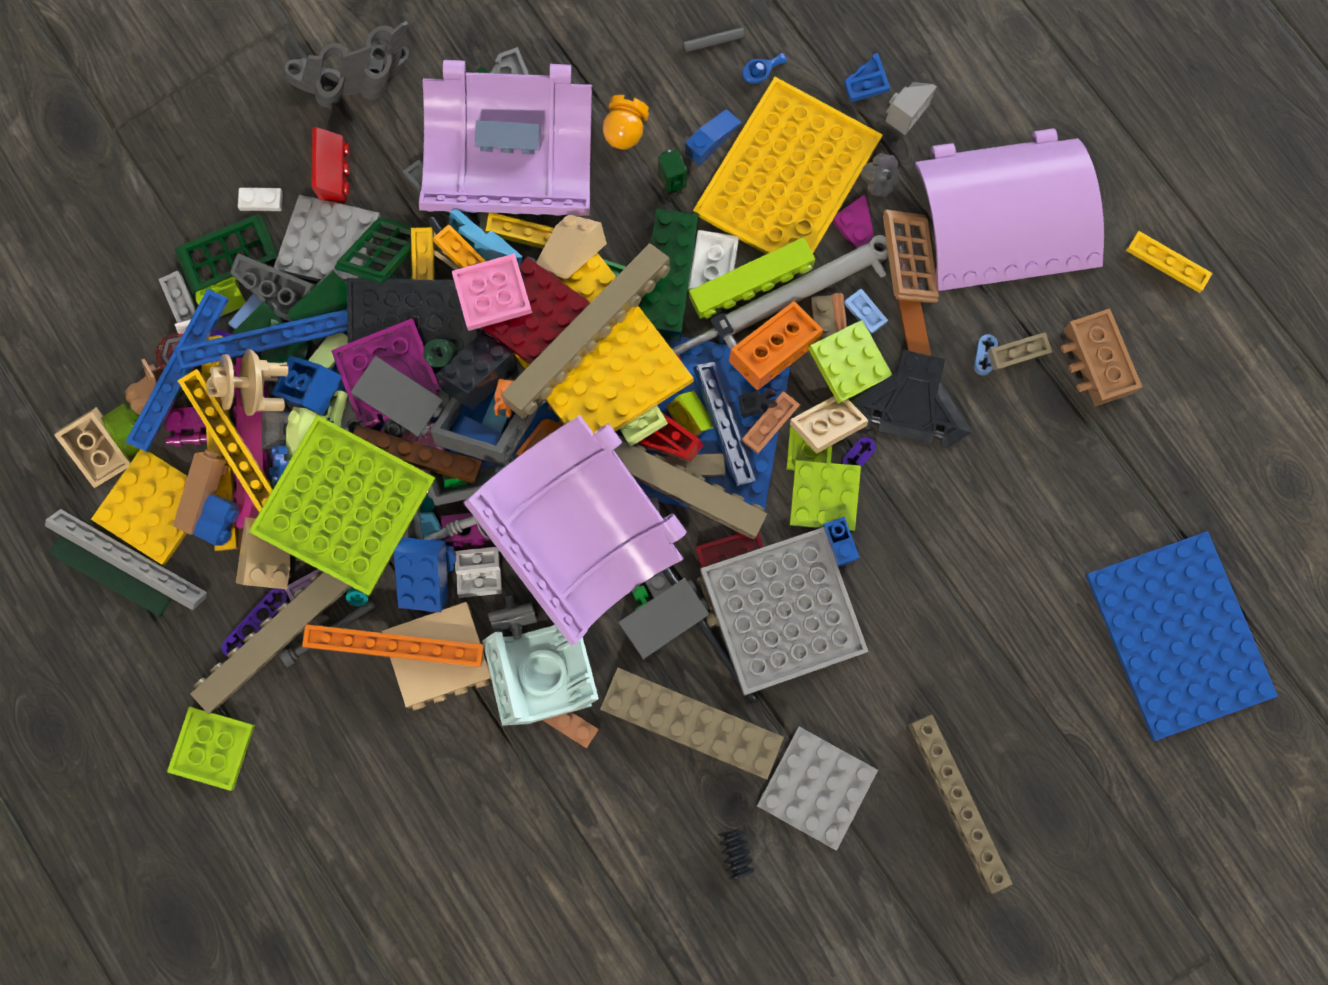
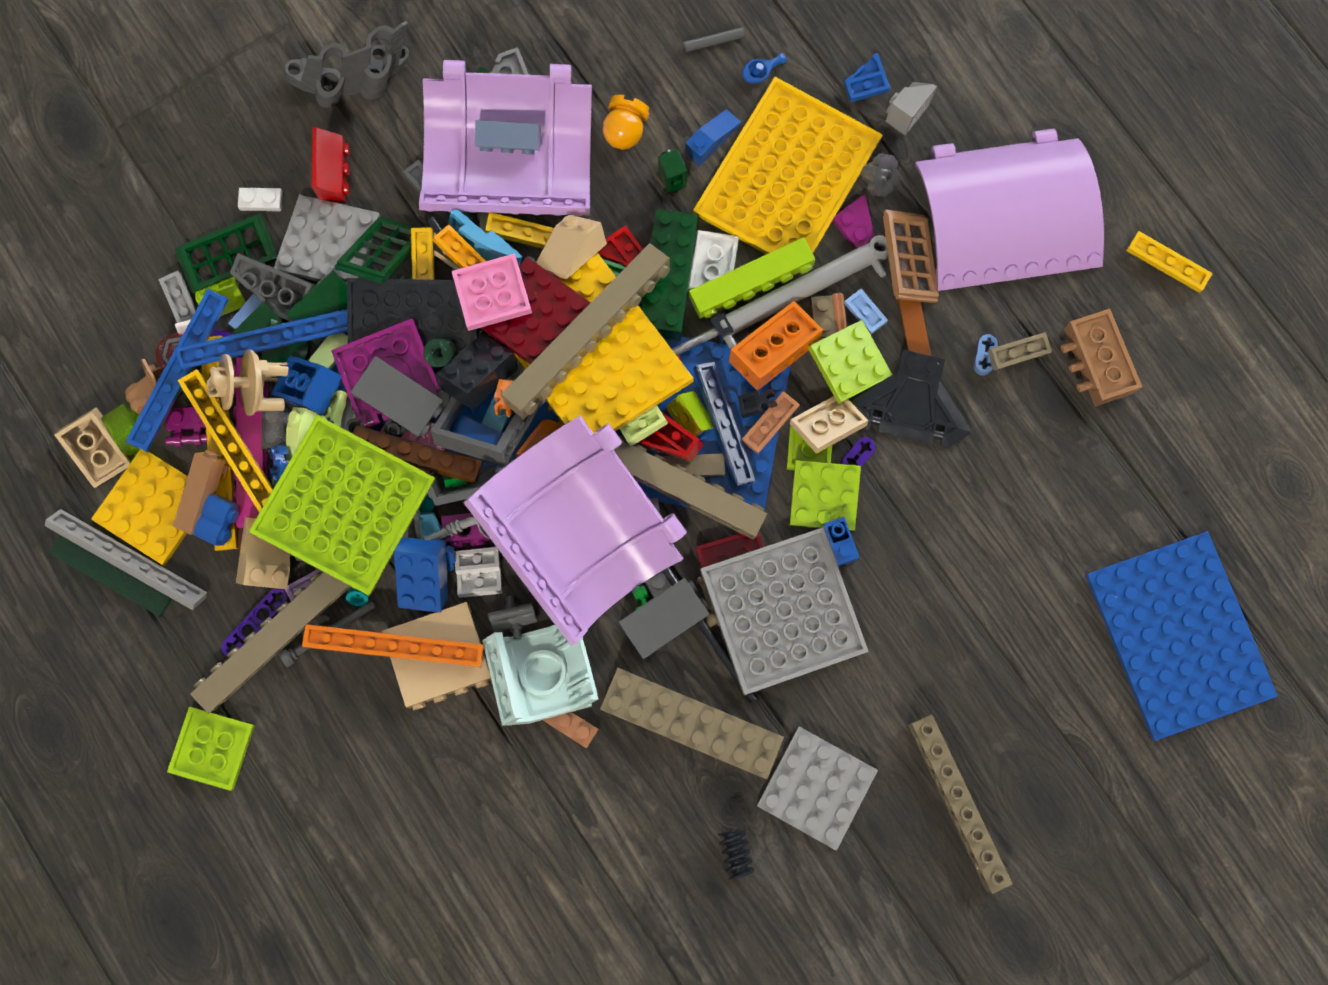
(621, 247): none -> red wing

